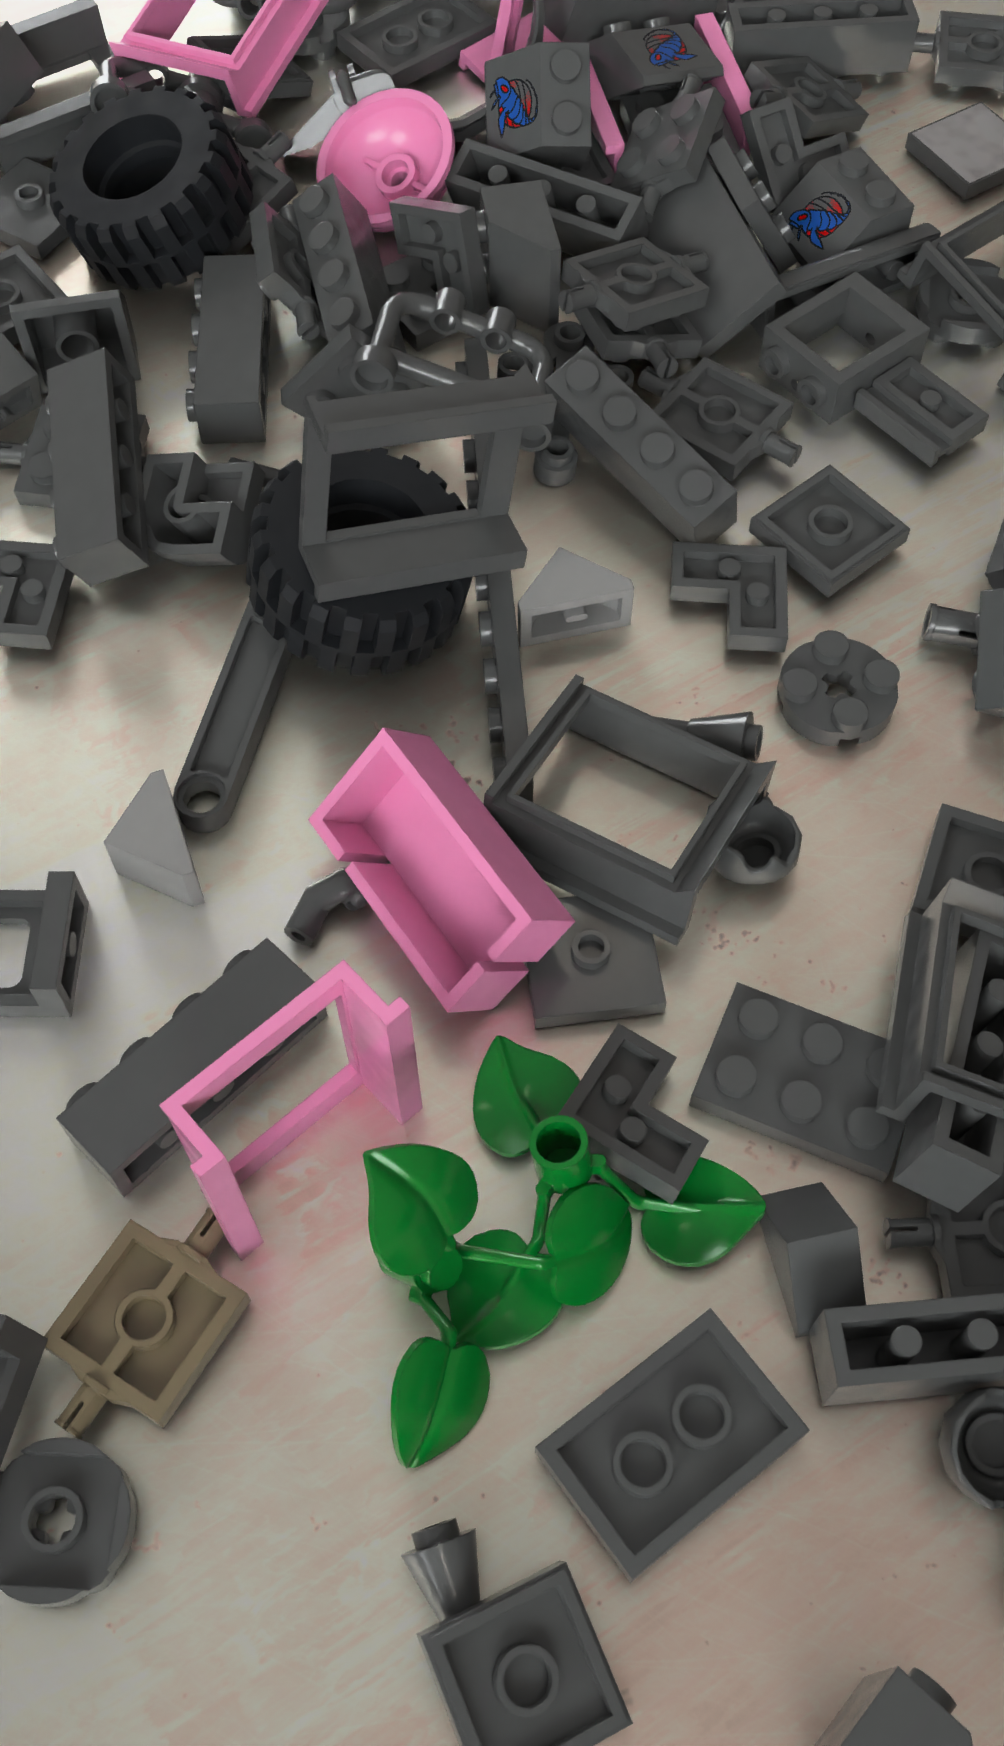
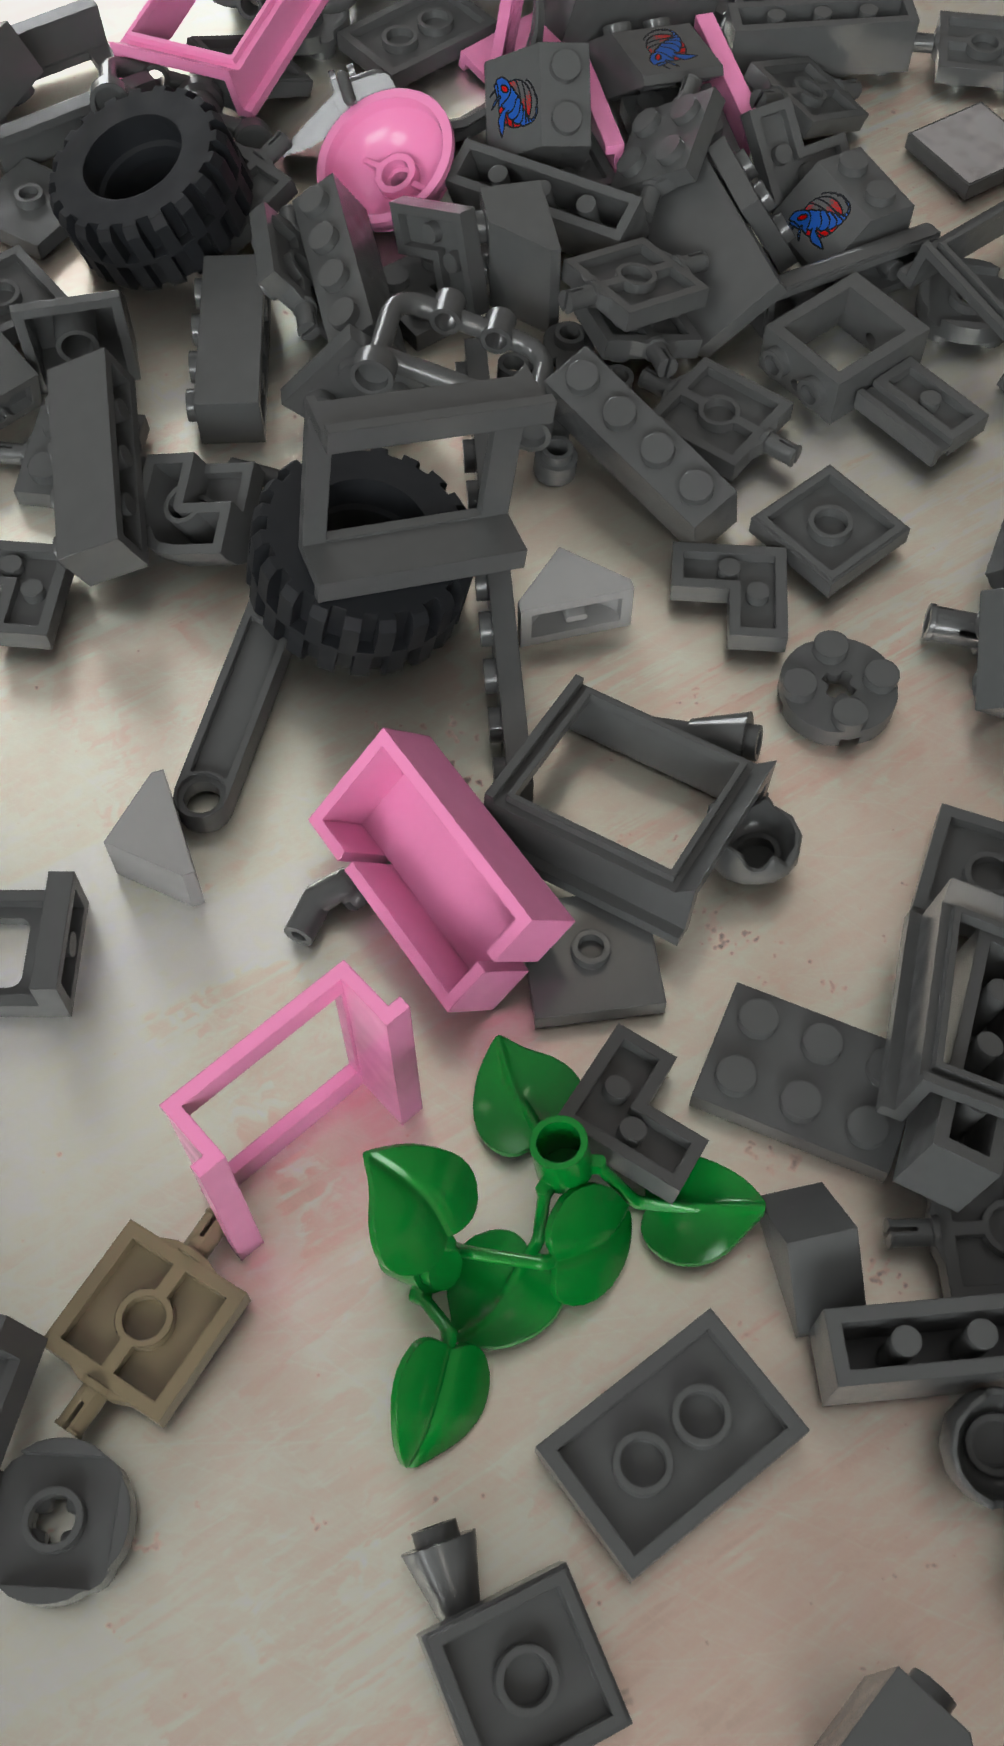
(120, 1116): dark grey brick -> none

